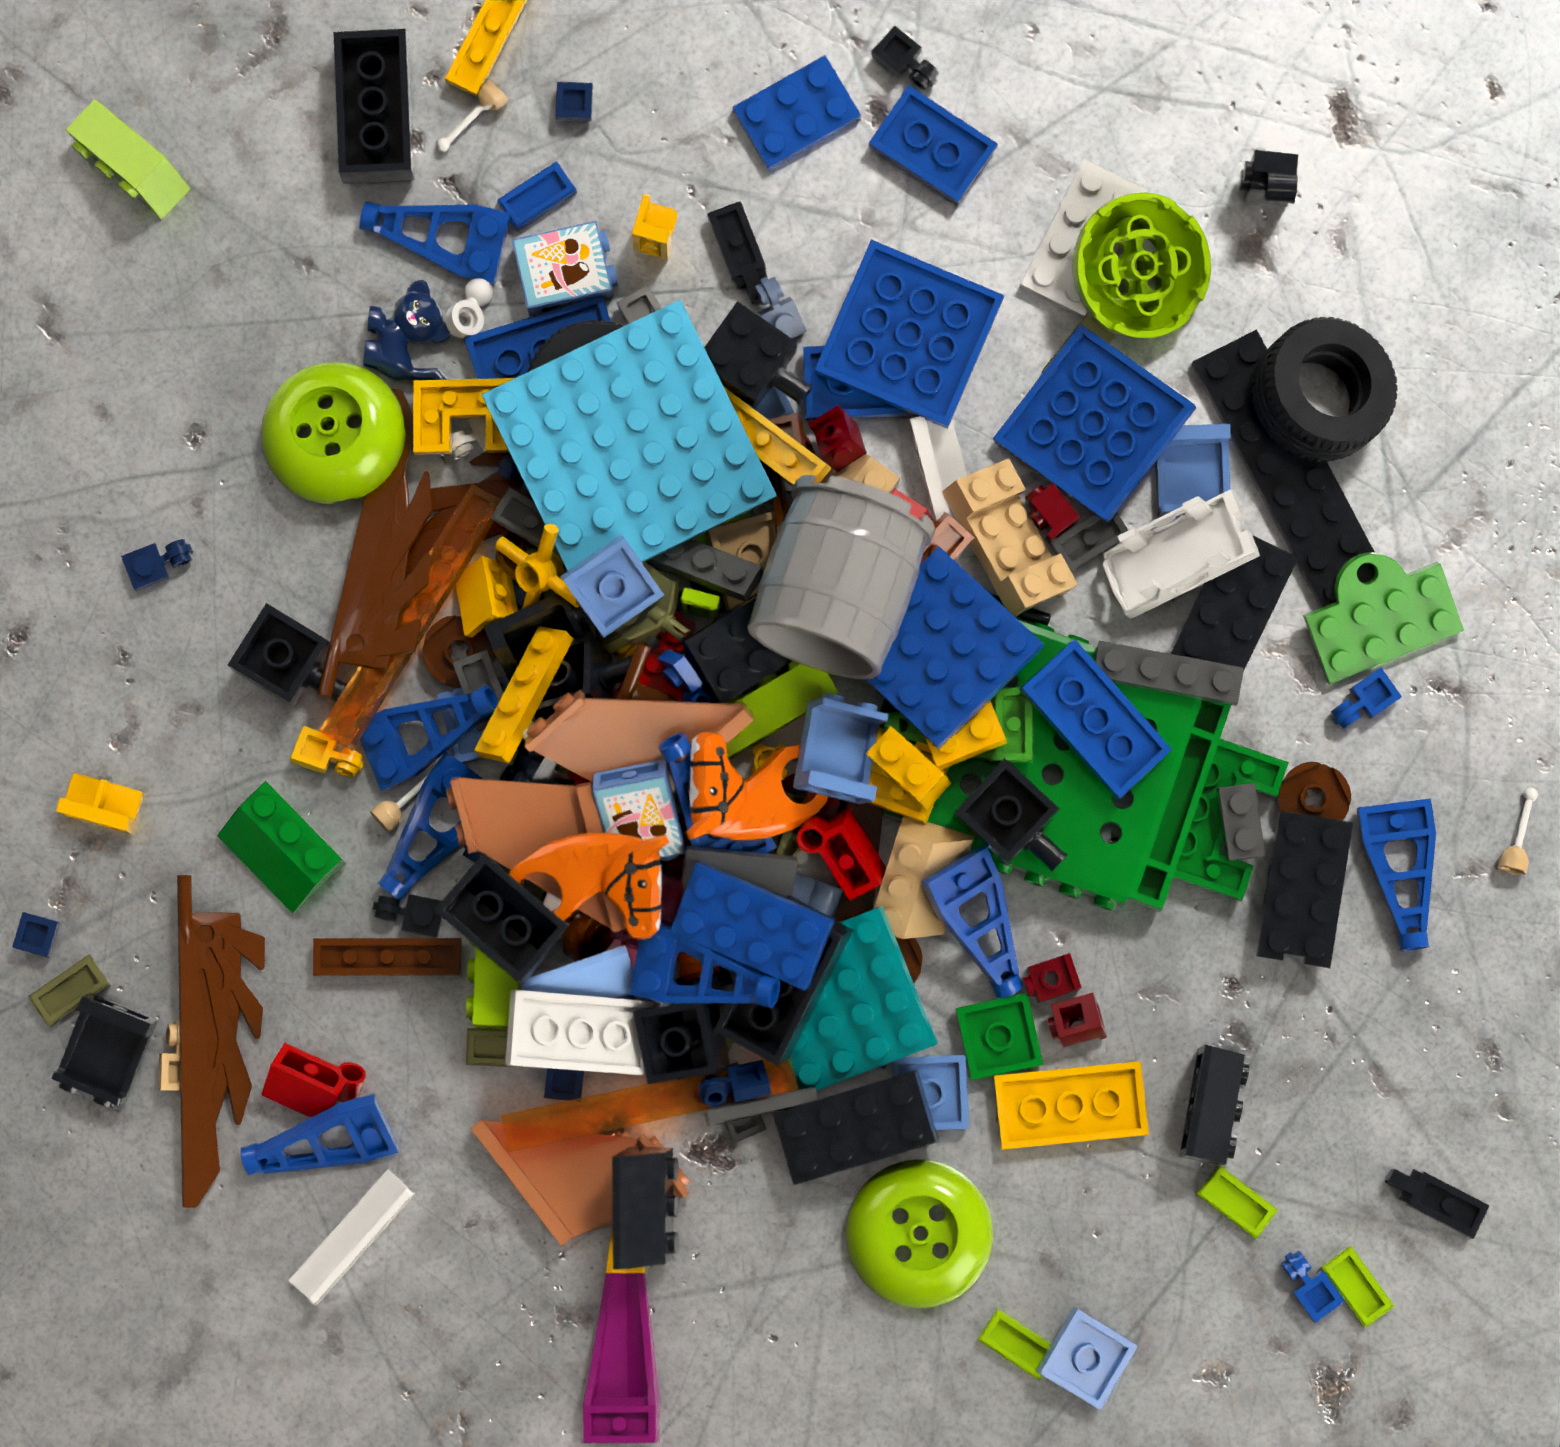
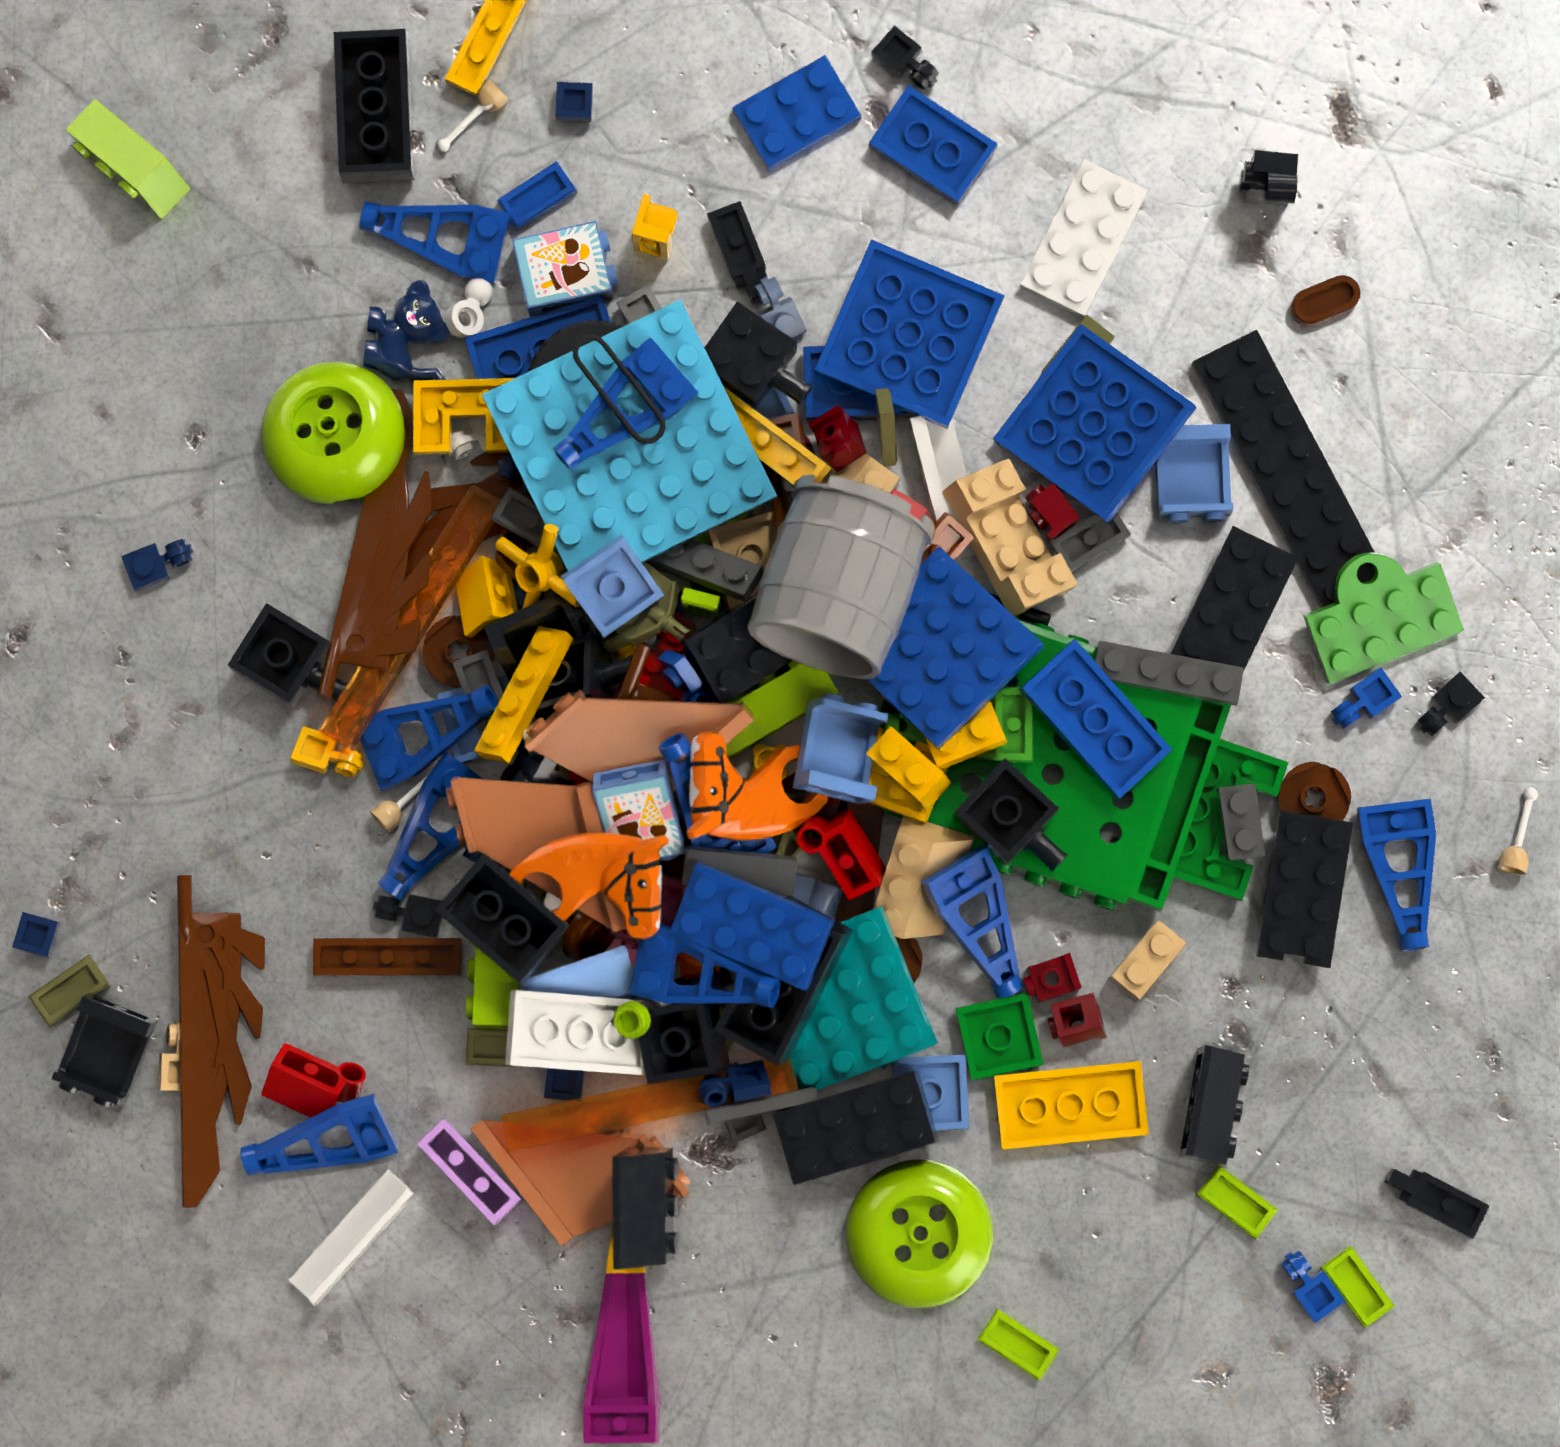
(101, 803): yellow panel -> none
(280, 847): green slope -> none
(469, 1171): none -> lavender brick
(631, 380): none -> black piece
(632, 1019): none -> lime plate
(657, 376): none -> blue plate
(886, 427): none -> olive tile
(1086, 1358): medium blue plate -> none
(1147, 960): none -> tan brick
(1178, 555): white piece -> none
(1179, 262): lime brick -> none
(1325, 300): none -> reddish brown tile
(1355, 359): black tyre -> none
(1455, 699): none -> black plate

